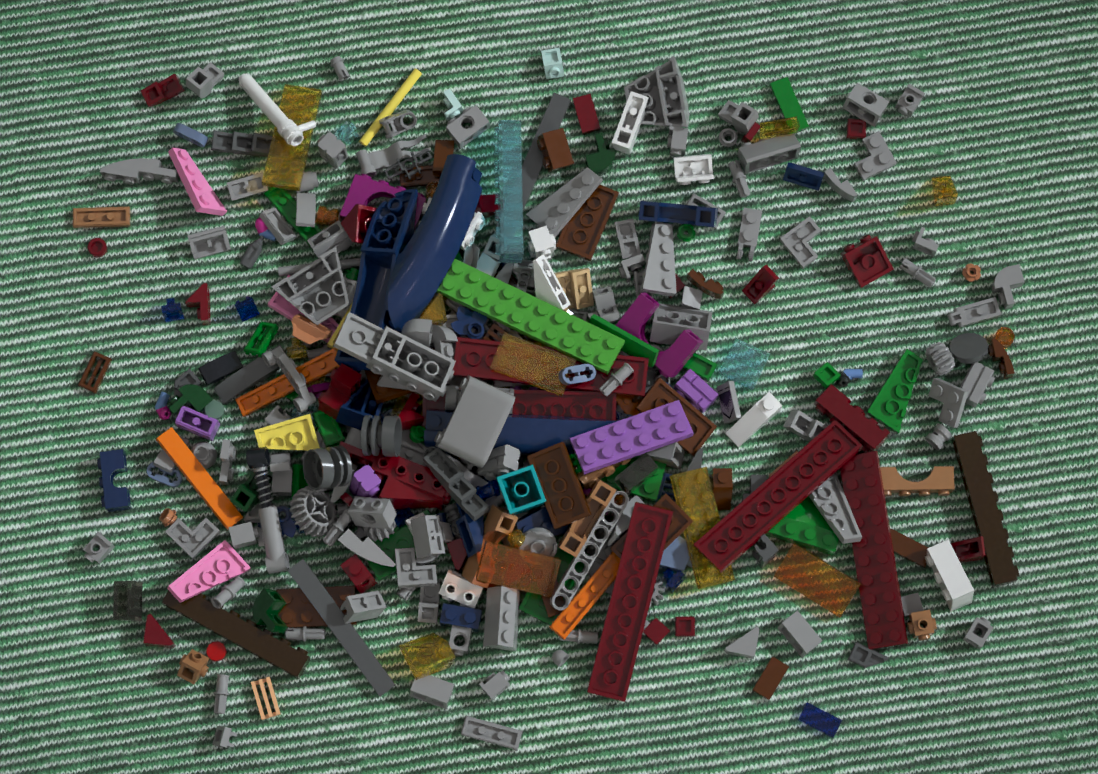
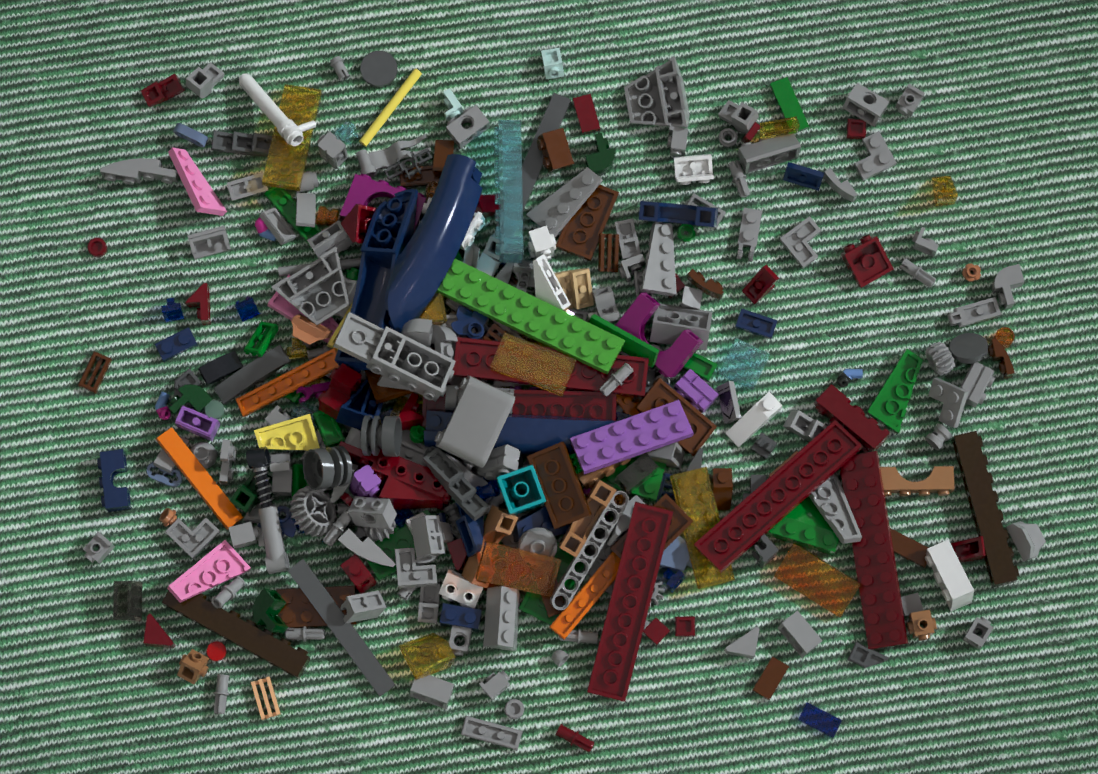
(101, 217): medium nougat tile -> none
(176, 344): none -> dark blue plate
(222, 737): light grey tile -> none
(252, 253): dark grey piece -> none
(297, 380): light grey plate -> none
(379, 69): none -> dark grey tile
(397, 124): light grey piece -> none
(514, 709): none -> light grey tile
(516, 538): clear yellow plate -> none
(574, 738): none -> dark red axle
(576, 370): sand blue beam -> none
(615, 252): none -> reddish brown tile
(630, 123): white slope -> none
(756, 323): none -> dark blue plate
(763, 446): none -> dark grey tile
(826, 375): green tile -> none
(1027, 539): none -> light grey slope

